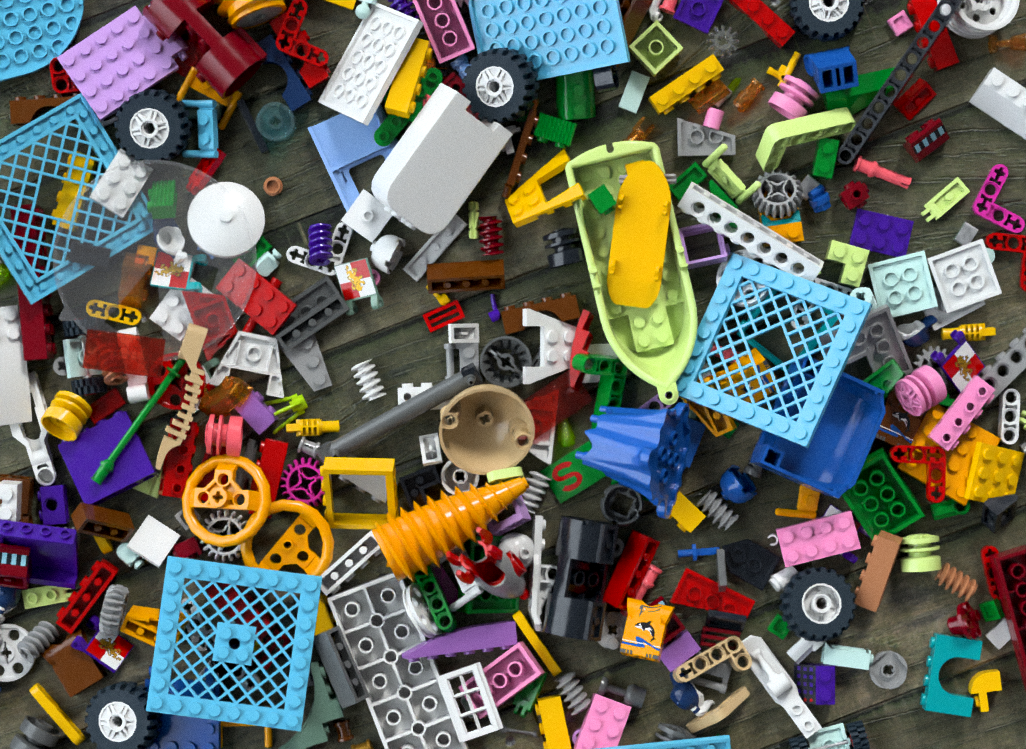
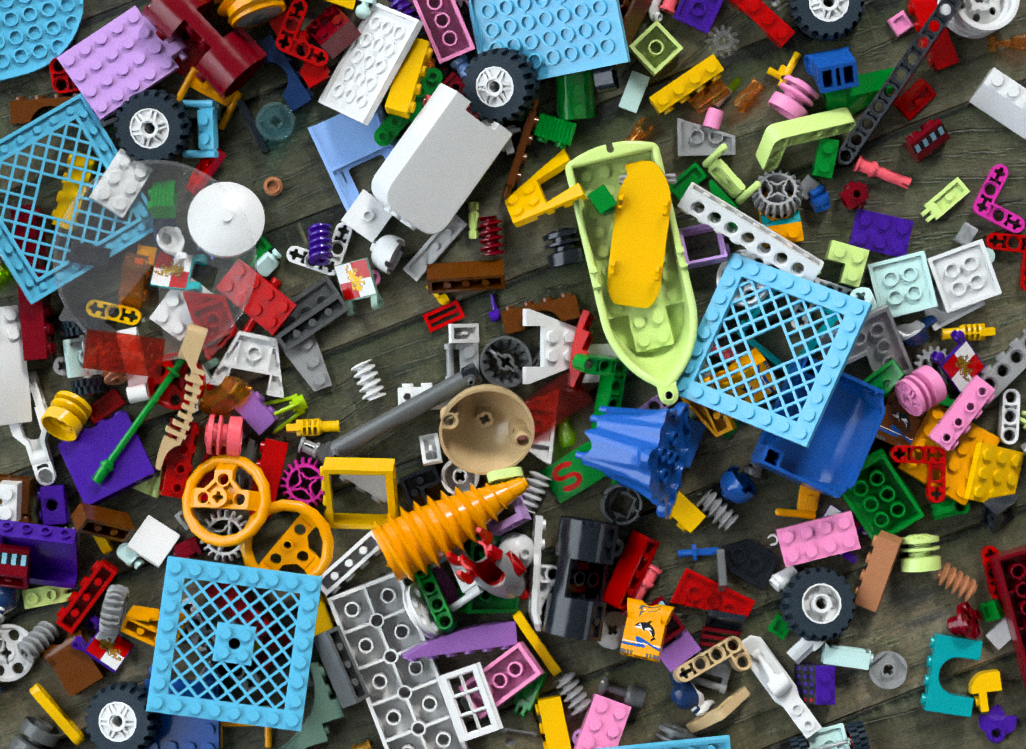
(333, 31): none -> dark red slope
(343, 730): reddish brown bush -> none
(997, 721): none -> dark purple plate

